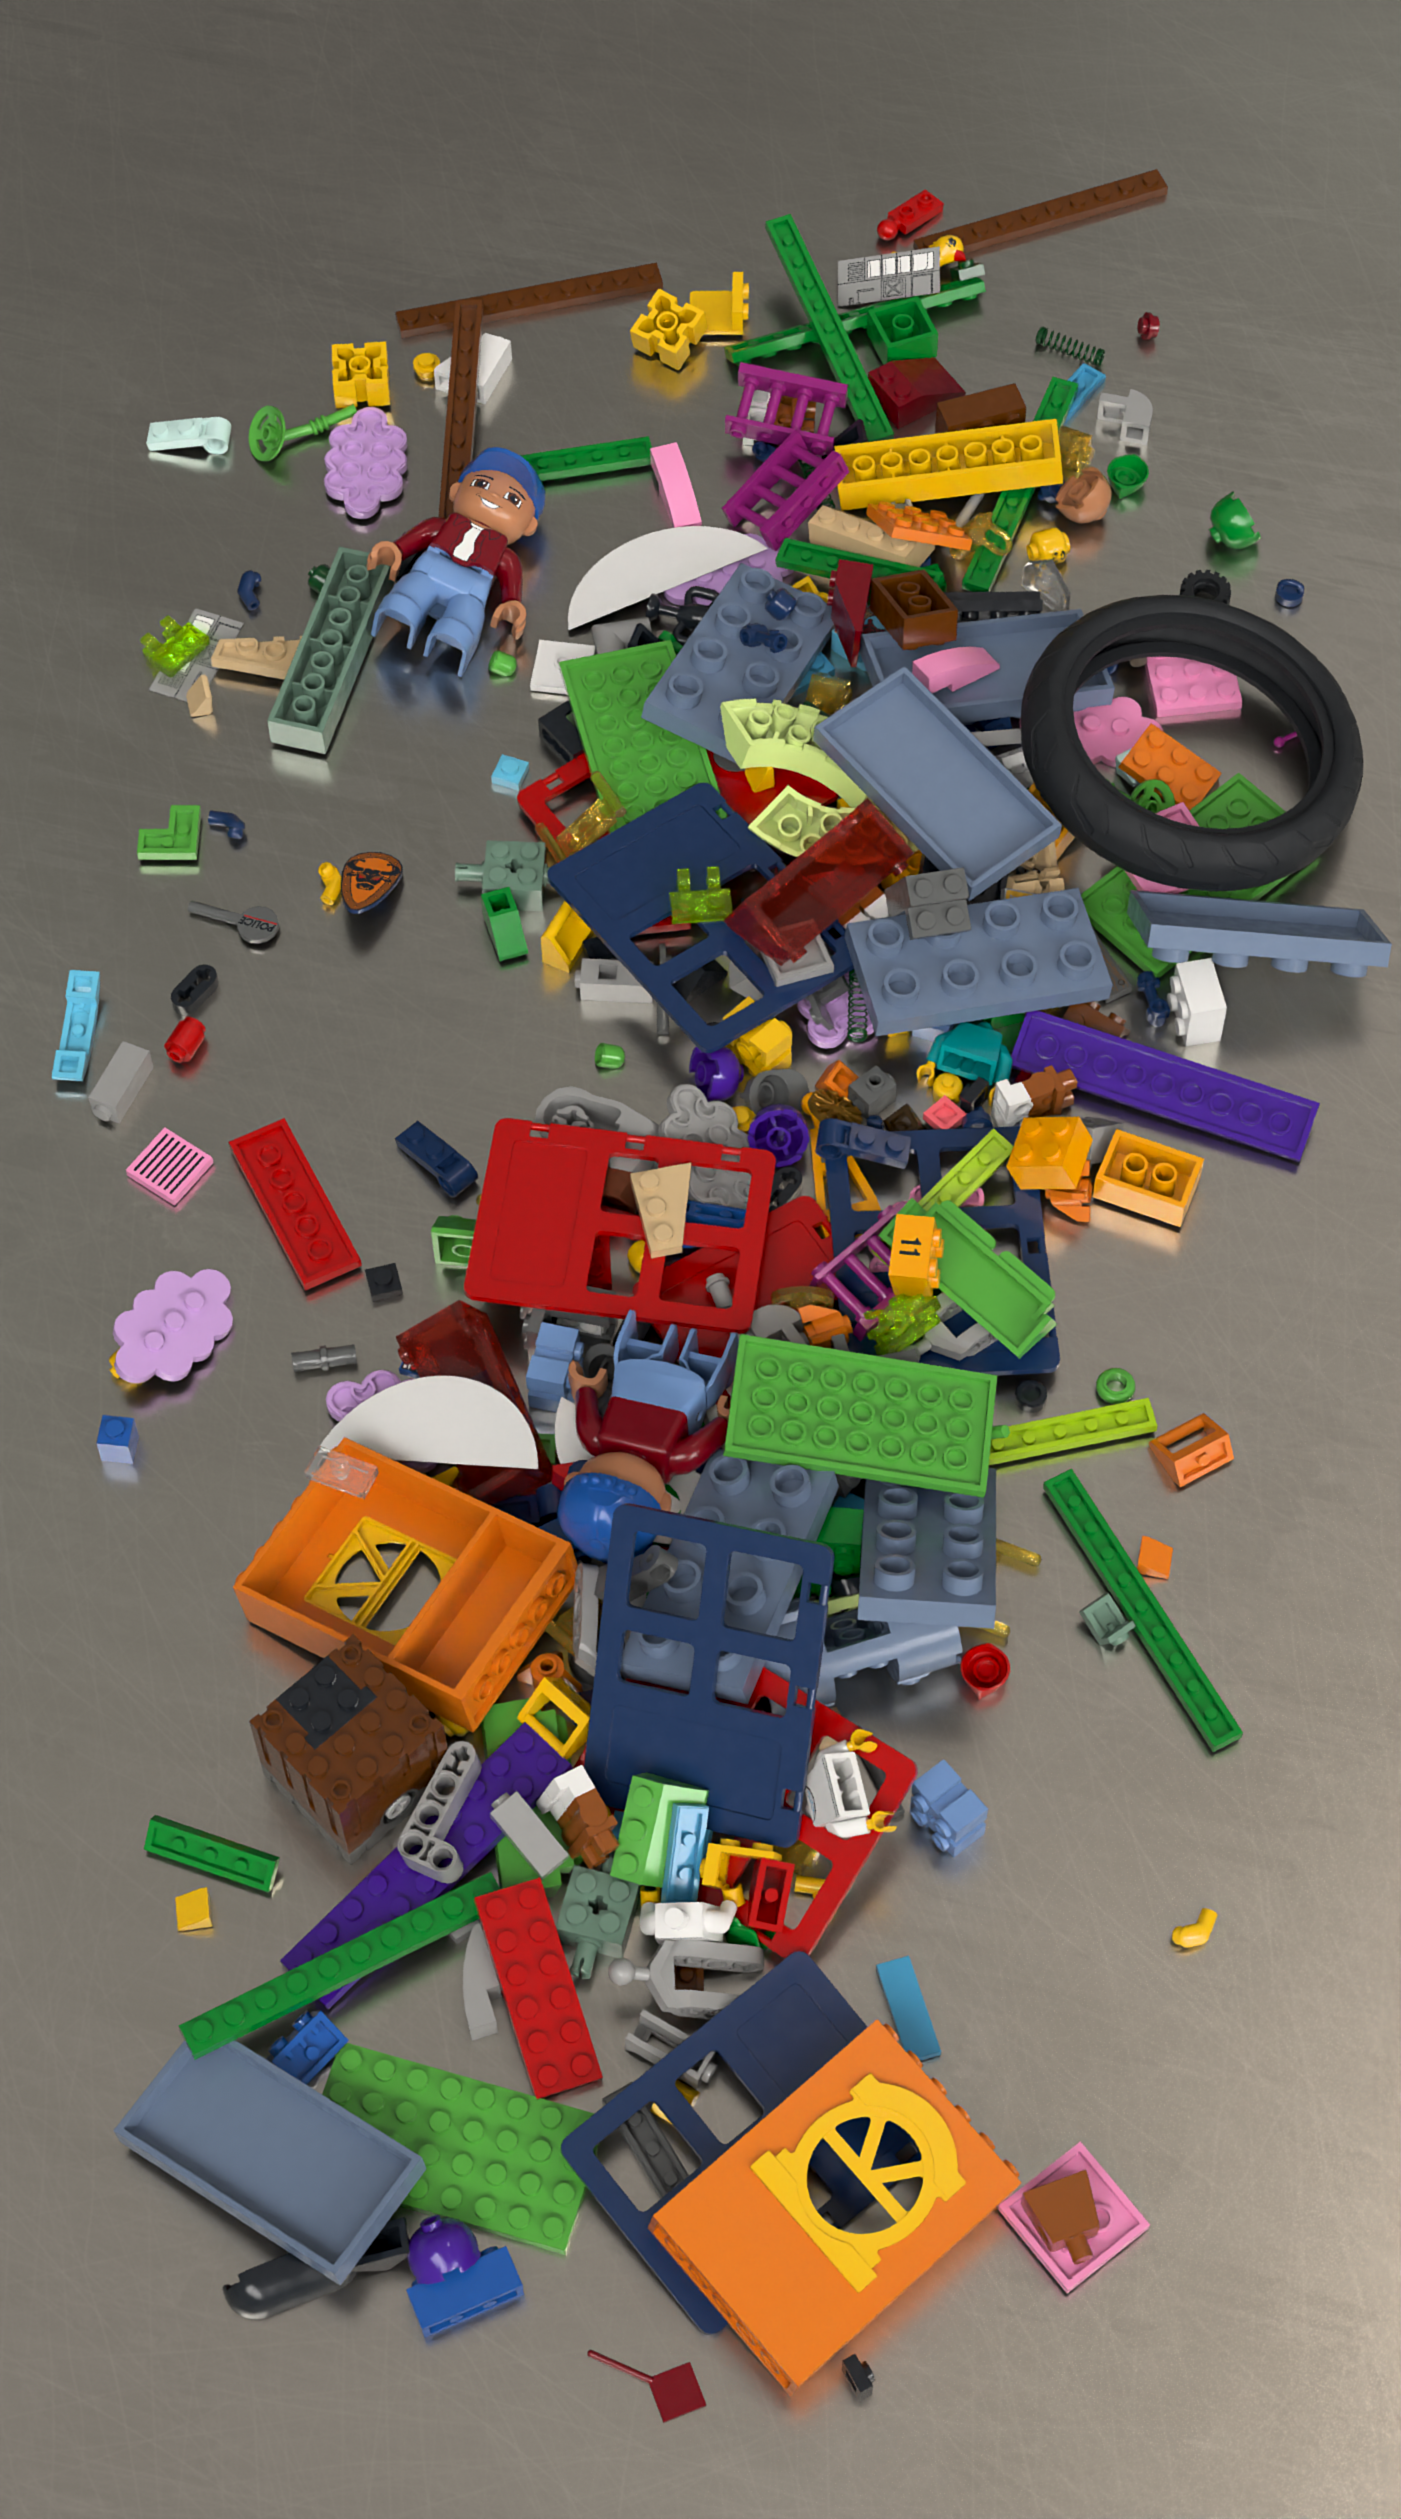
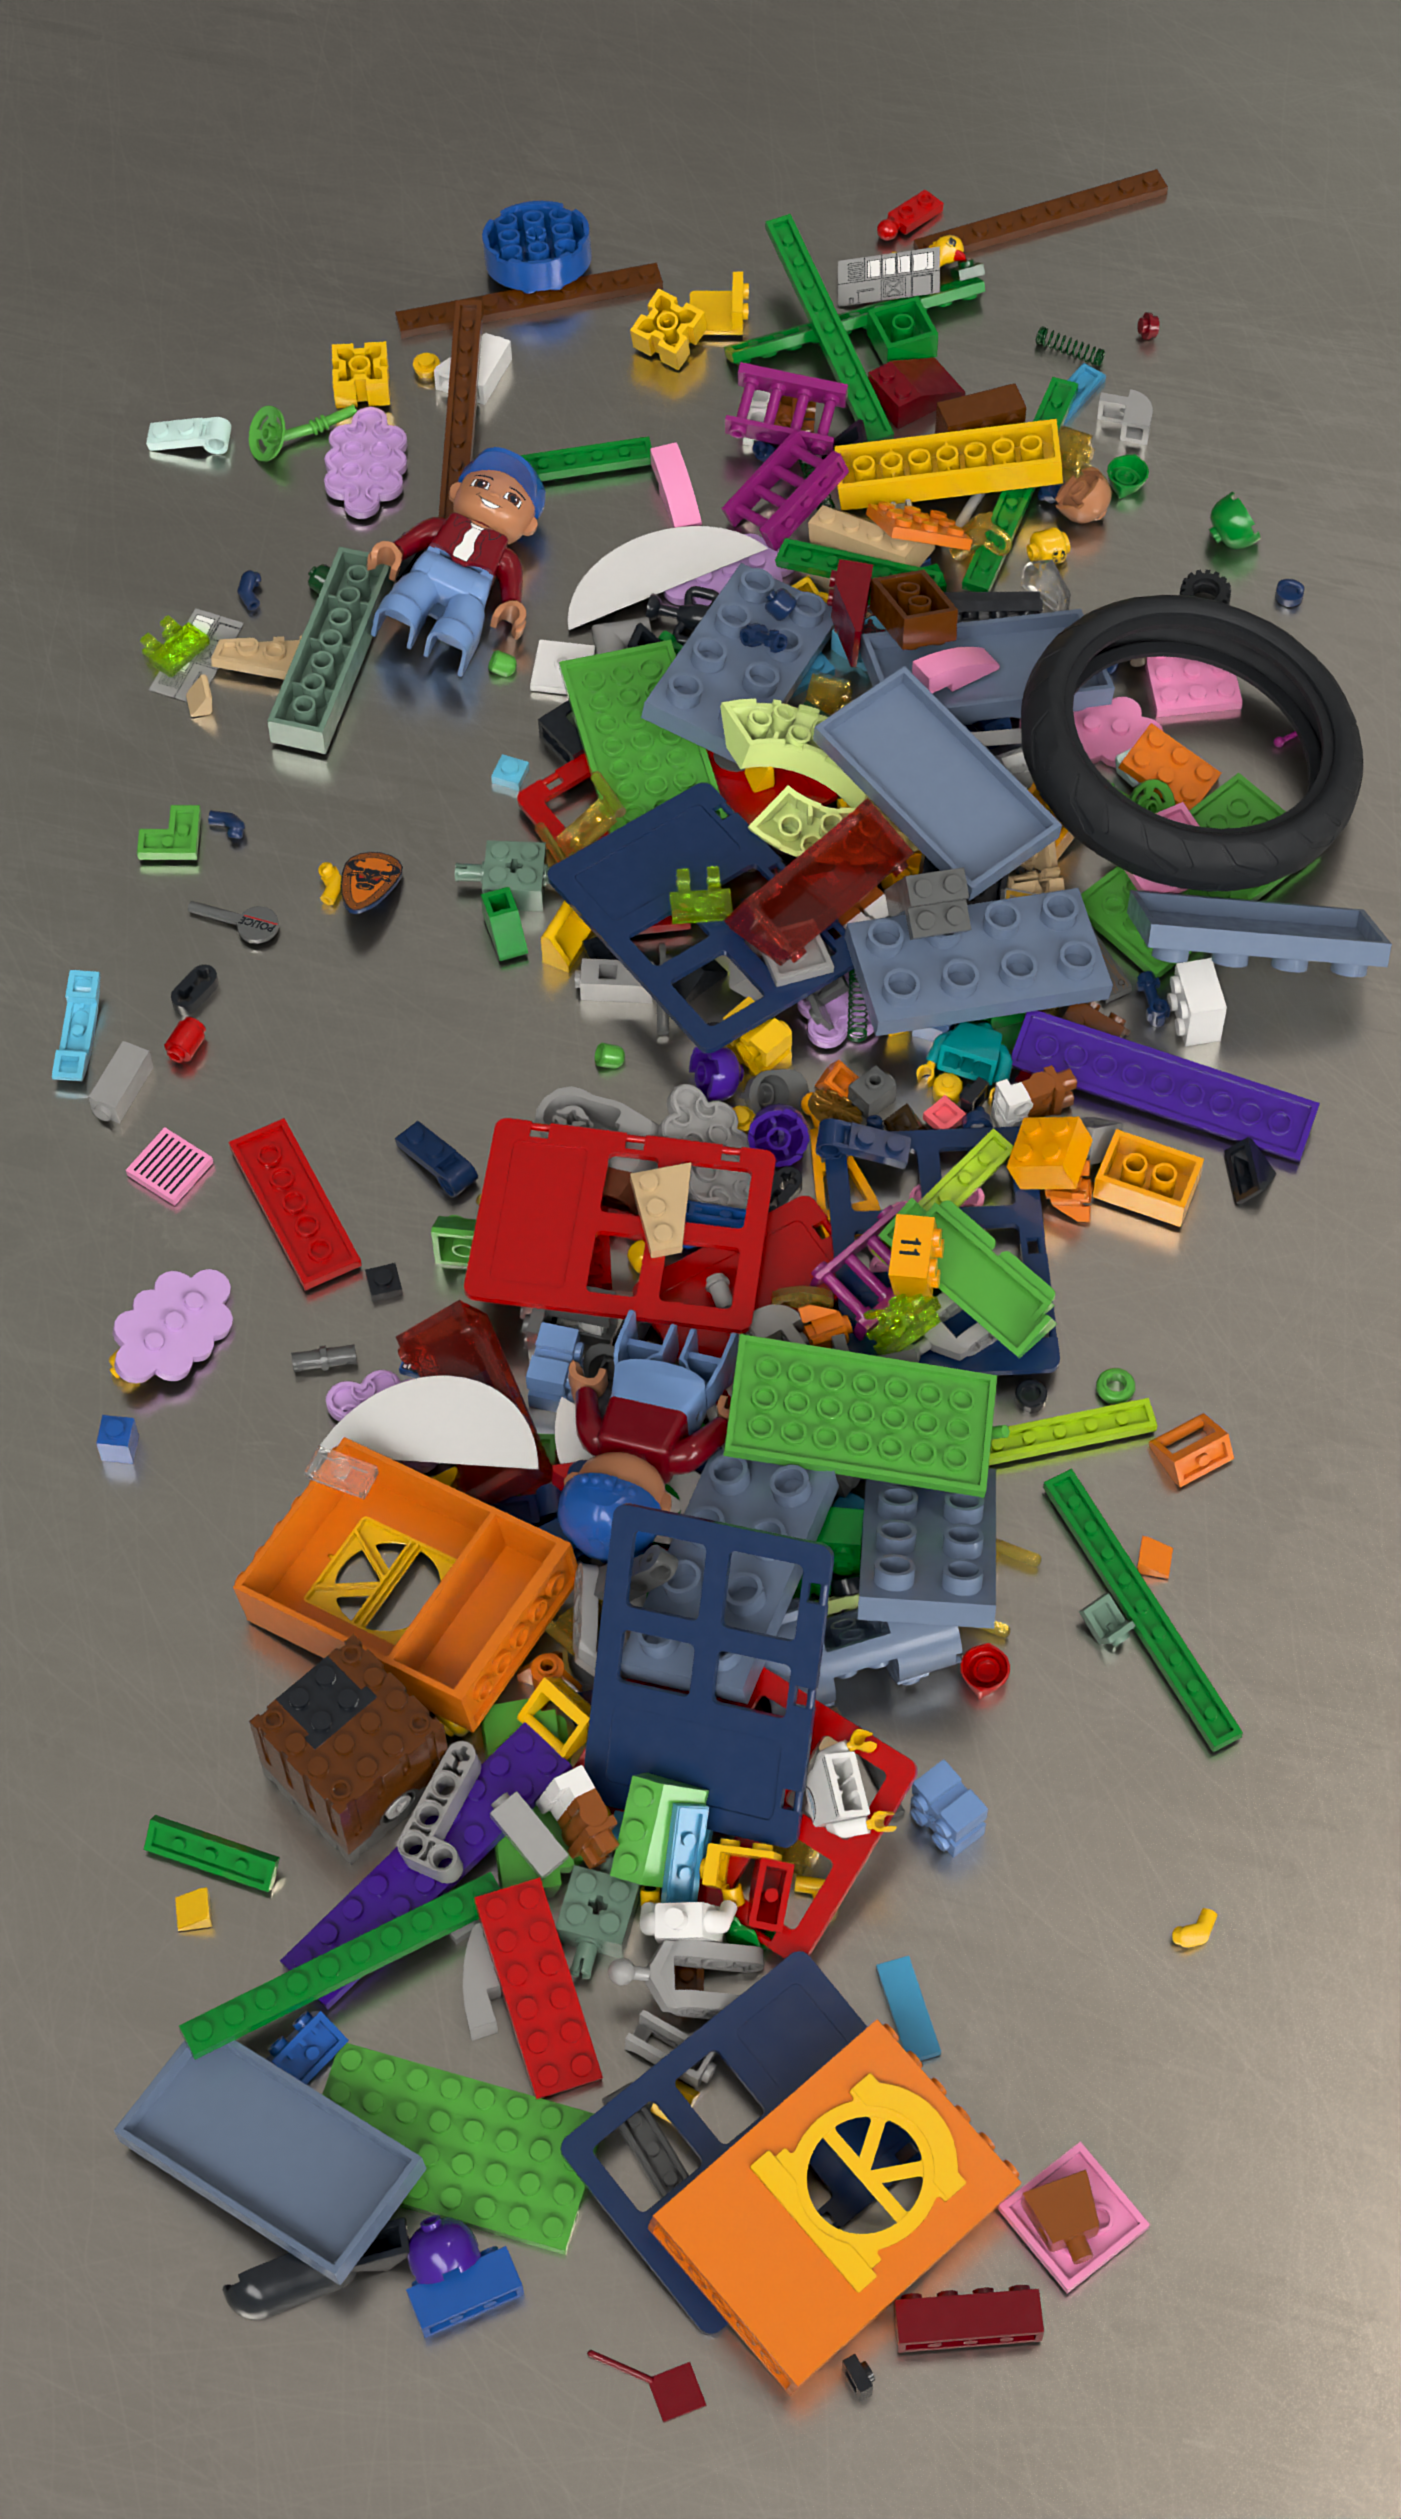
(537, 246): none -> blue brick
(968, 2319): none -> dark red brick
(1248, 1170): none -> black slope

